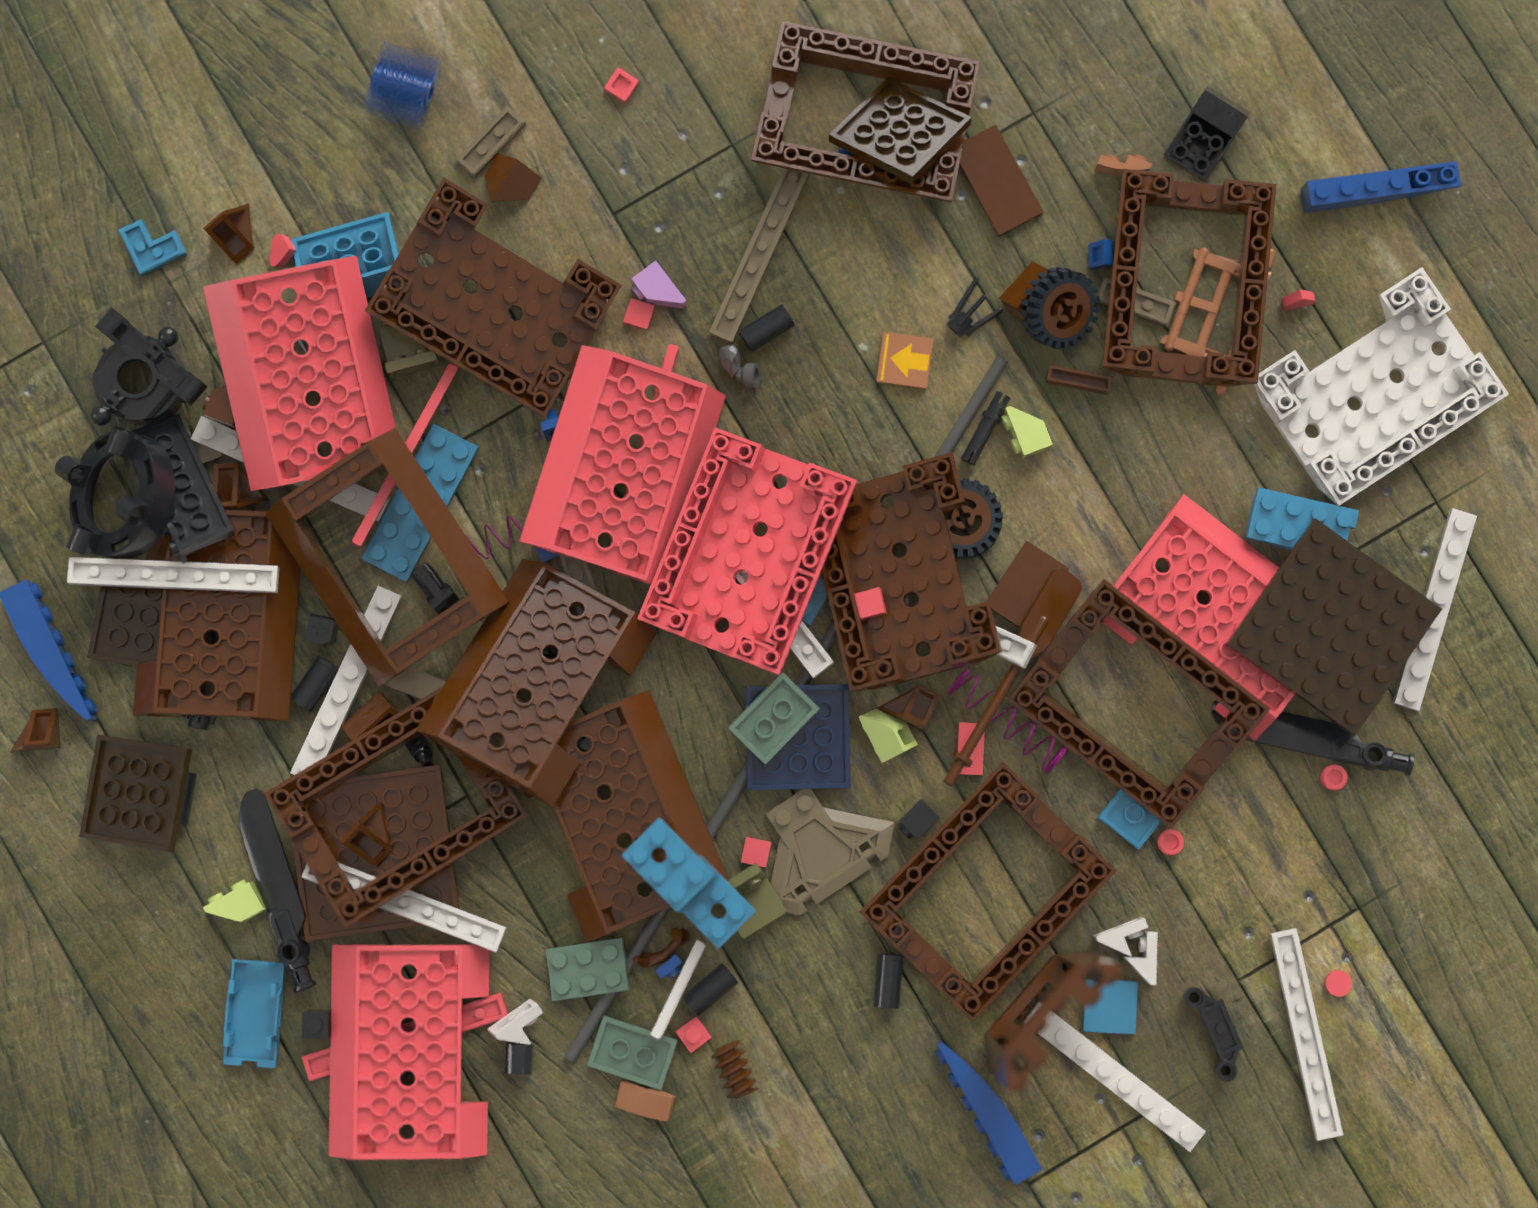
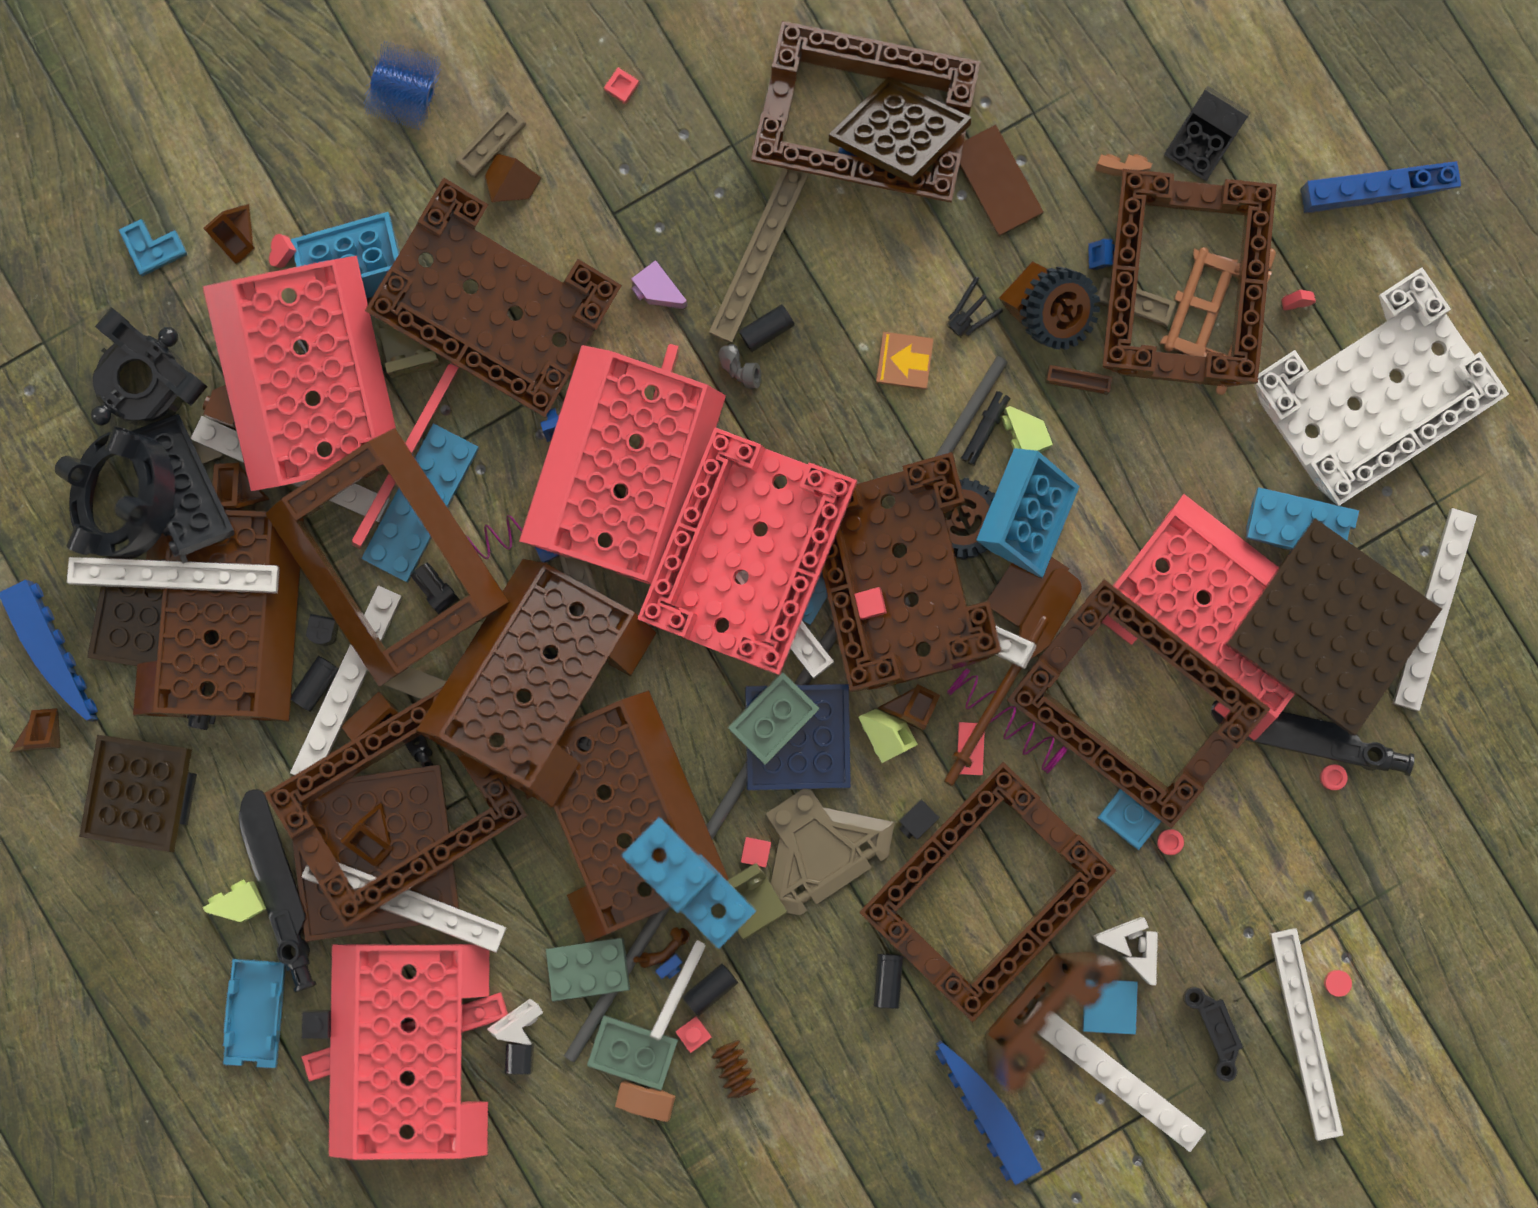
(639, 314): coral tile -> none
(1028, 511): none -> dark azure slope

